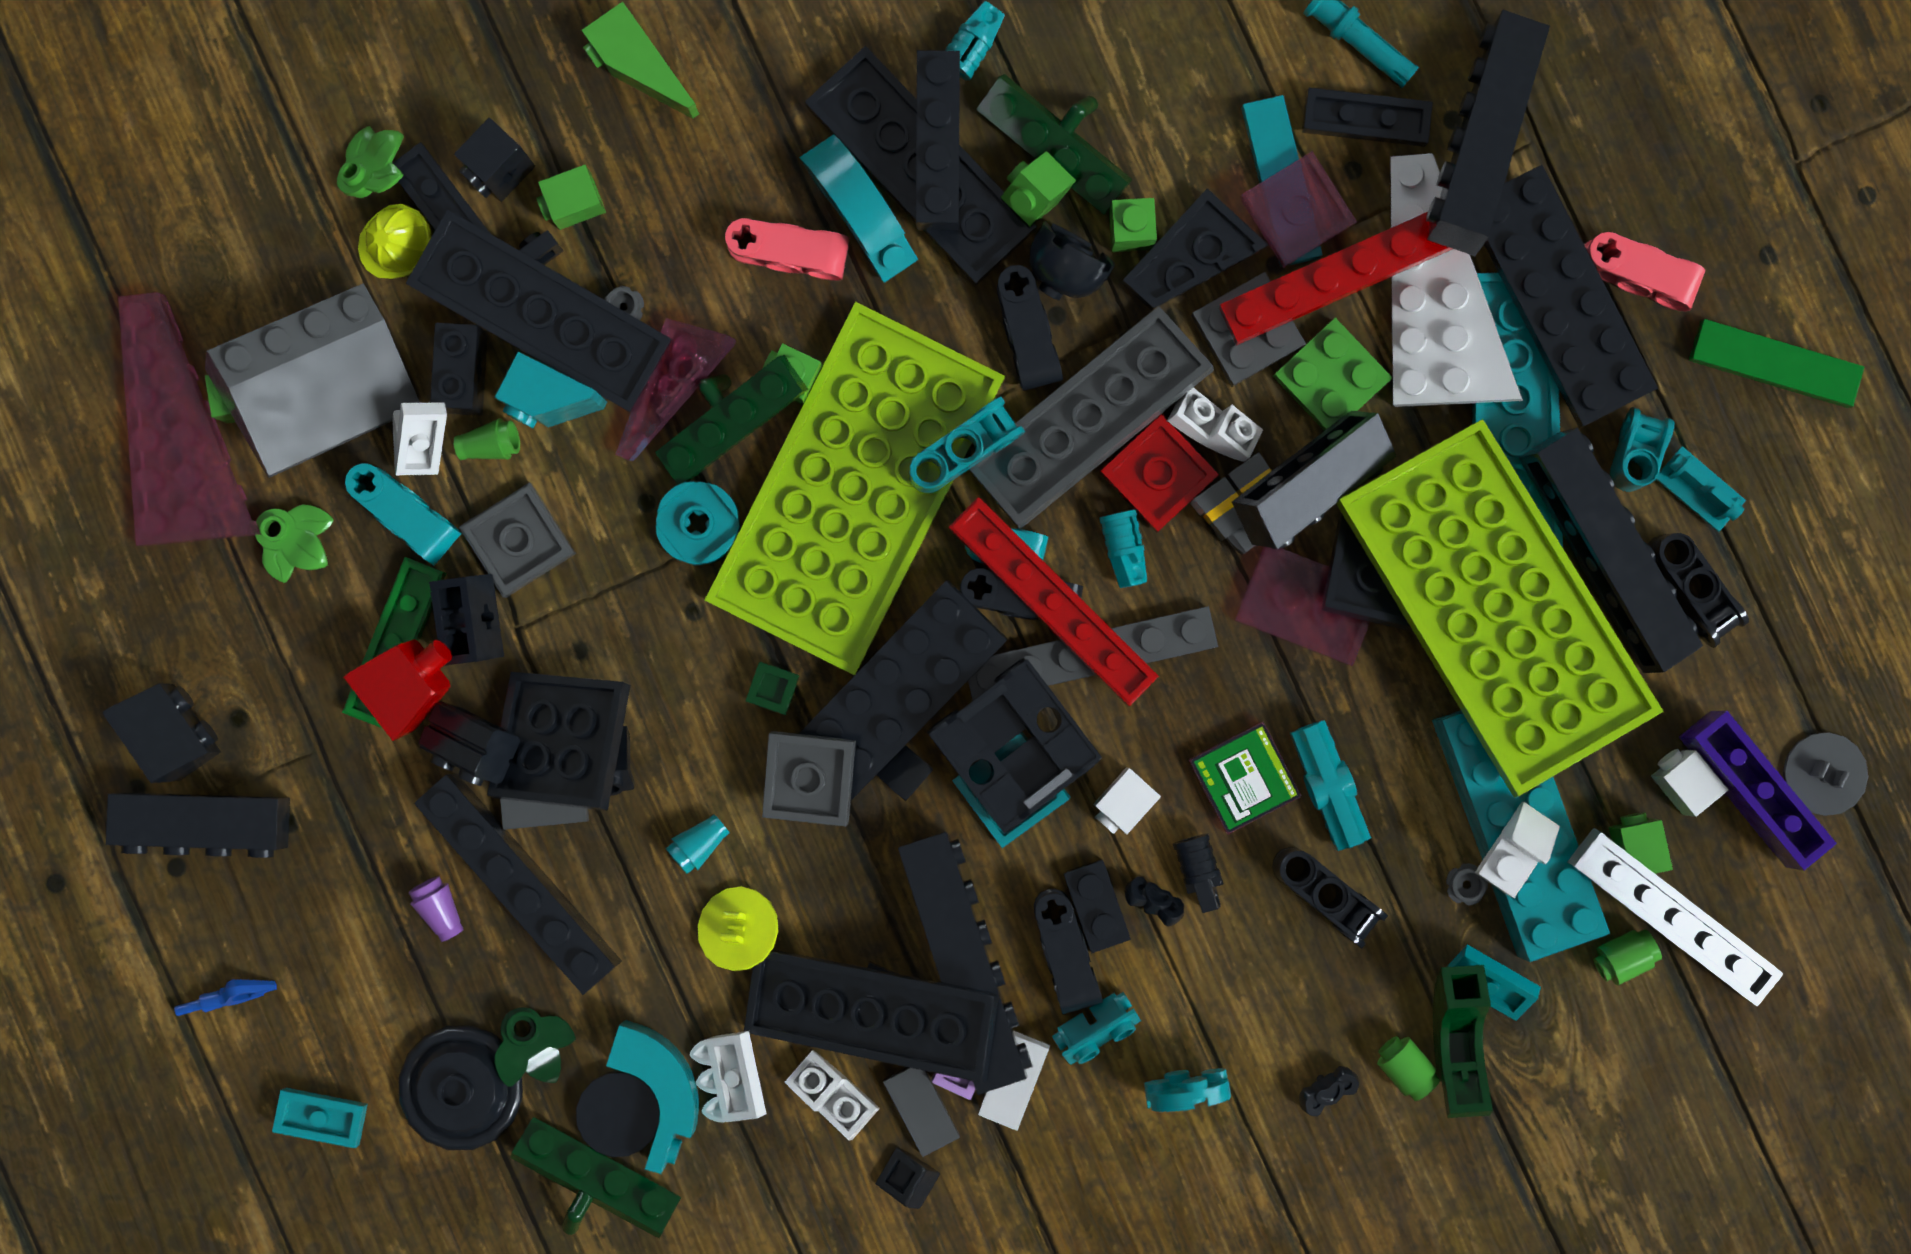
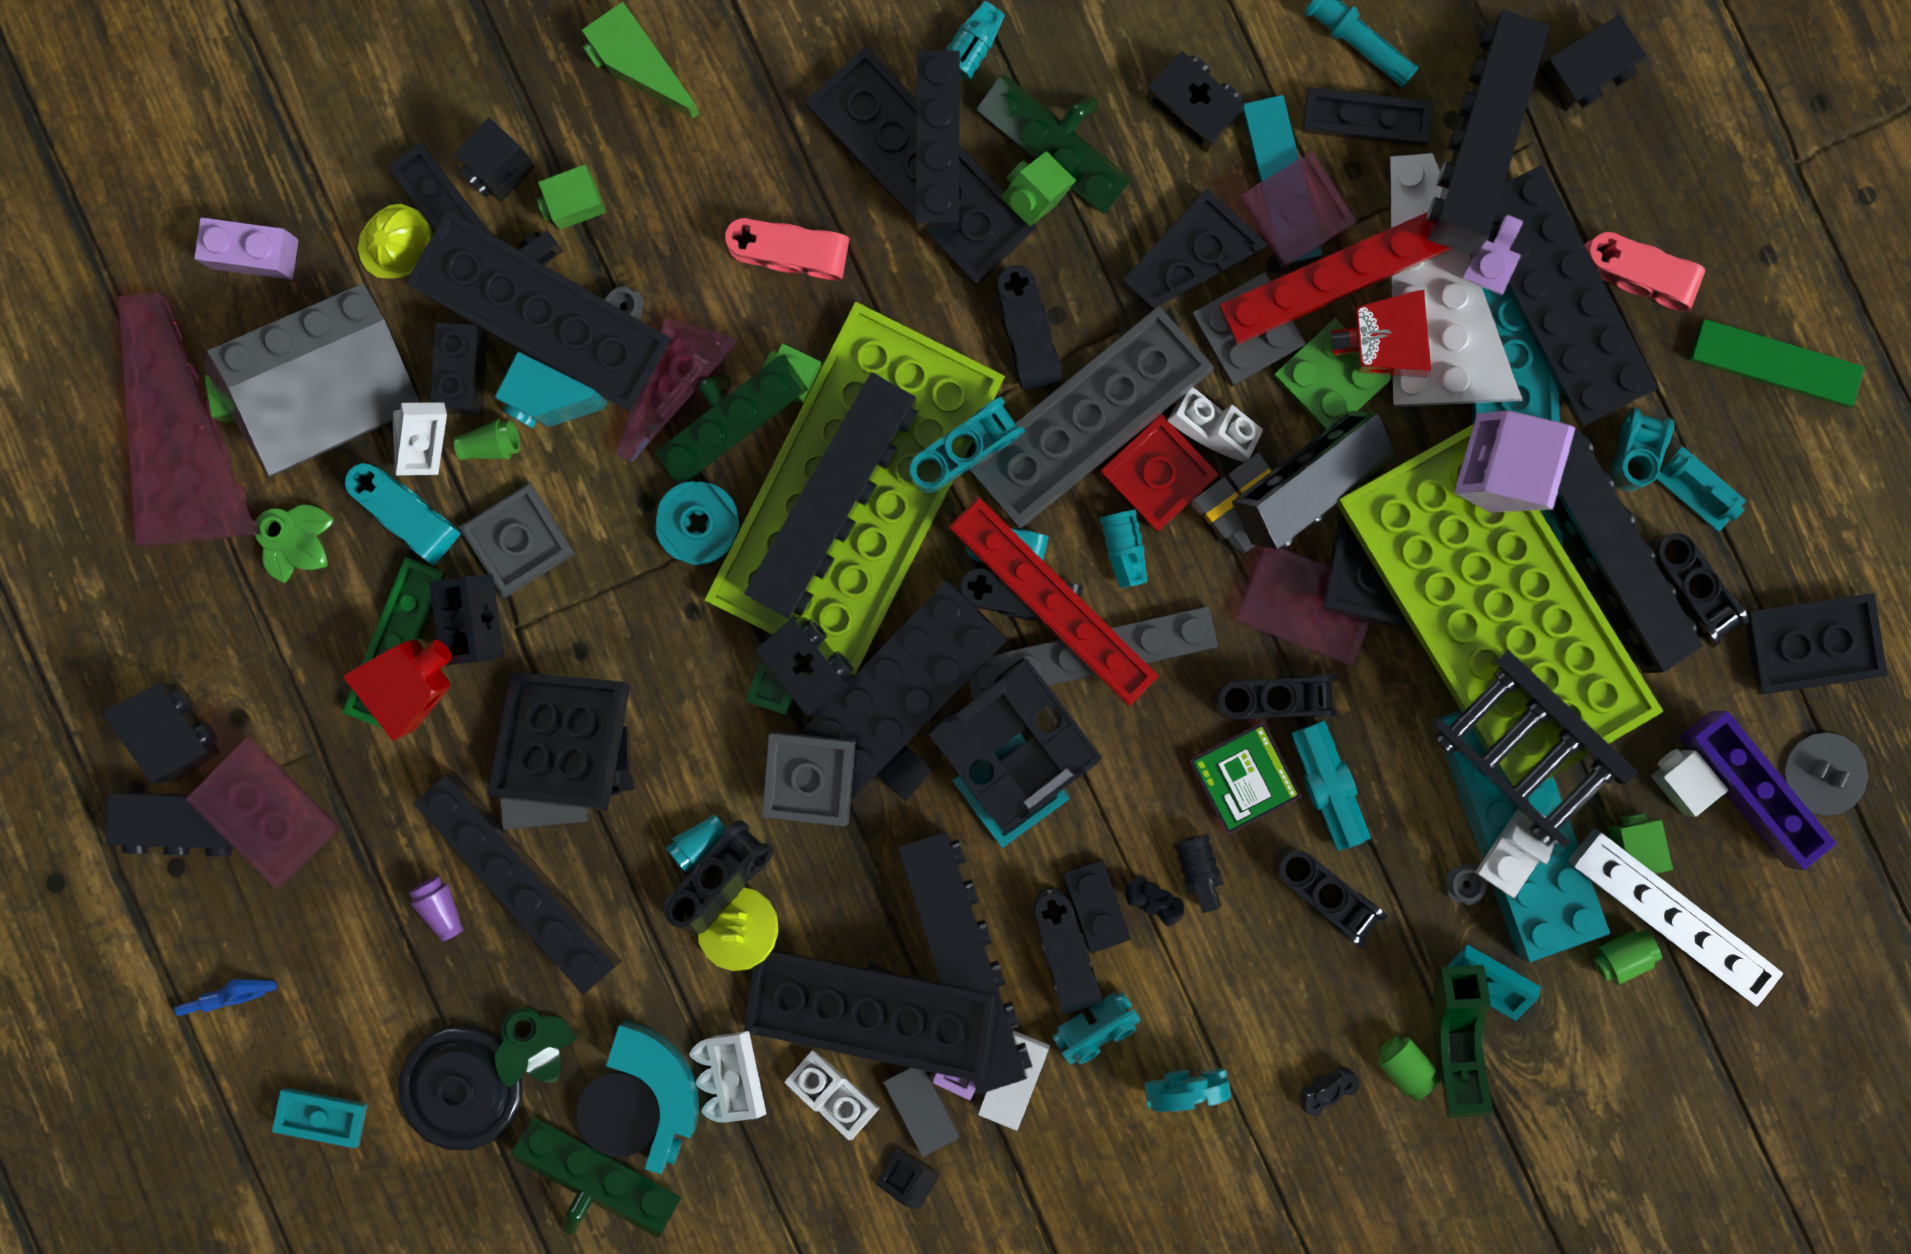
(246, 248): none -> lavender brick
(263, 813): none -> clear pink tile
(370, 163): bright green plate -> none
(468, 743): black brick -> none
(738, 869): none -> black piece
(786, 657): none -> black brick
(831, 497): none -> black brick
(860, 206): teal arch -> none
(1067, 263): black cylinder -> none
(1125, 802): white brick -> none
(1132, 224): bright green brick -> none
(1205, 120): none -> black brick
(1304, 697): none -> black piece
(1389, 337): none -> red torso
(1494, 261): none -> lavender plate
(1514, 462): none -> lavender slope
(1574, 736): none -> black fence
(1593, 63): none -> black brick
(1816, 644): none -> black plate

